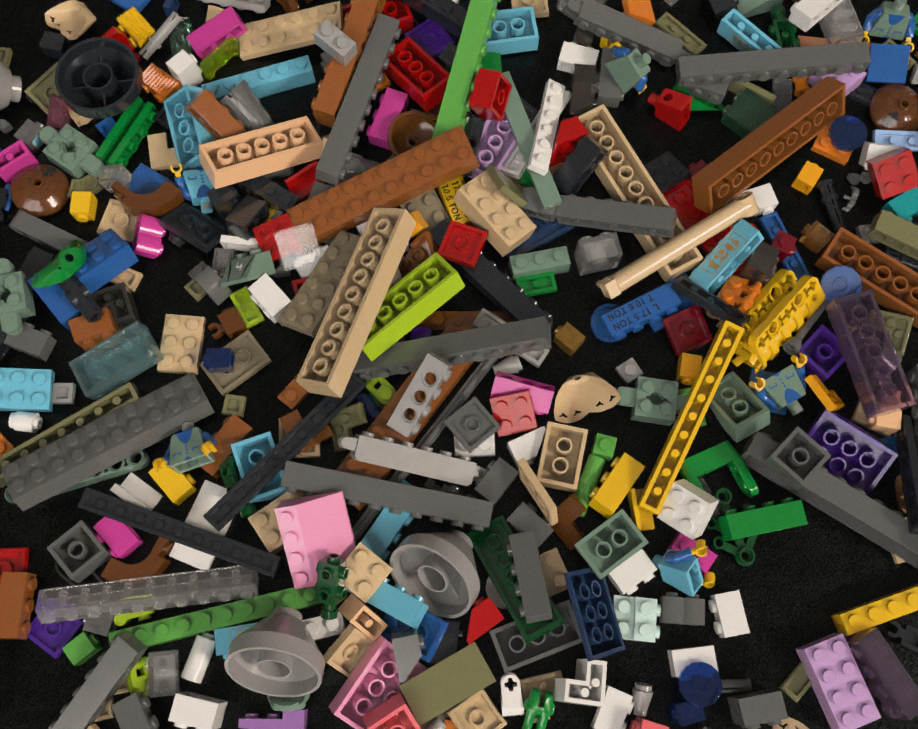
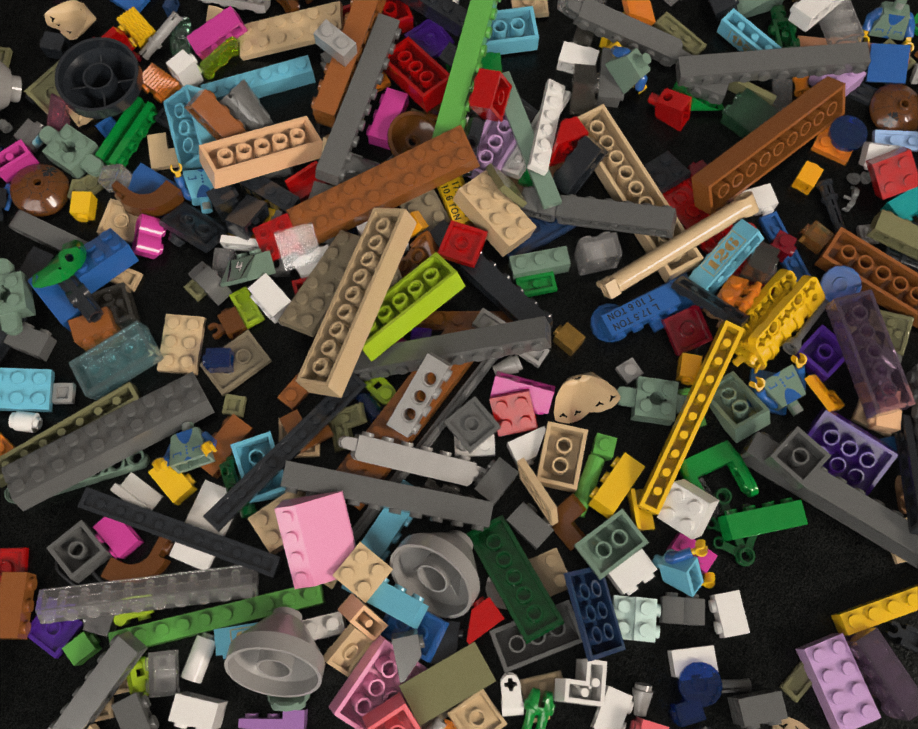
(330, 584): dark green brick -> none
(530, 577): dark grey brick -> none

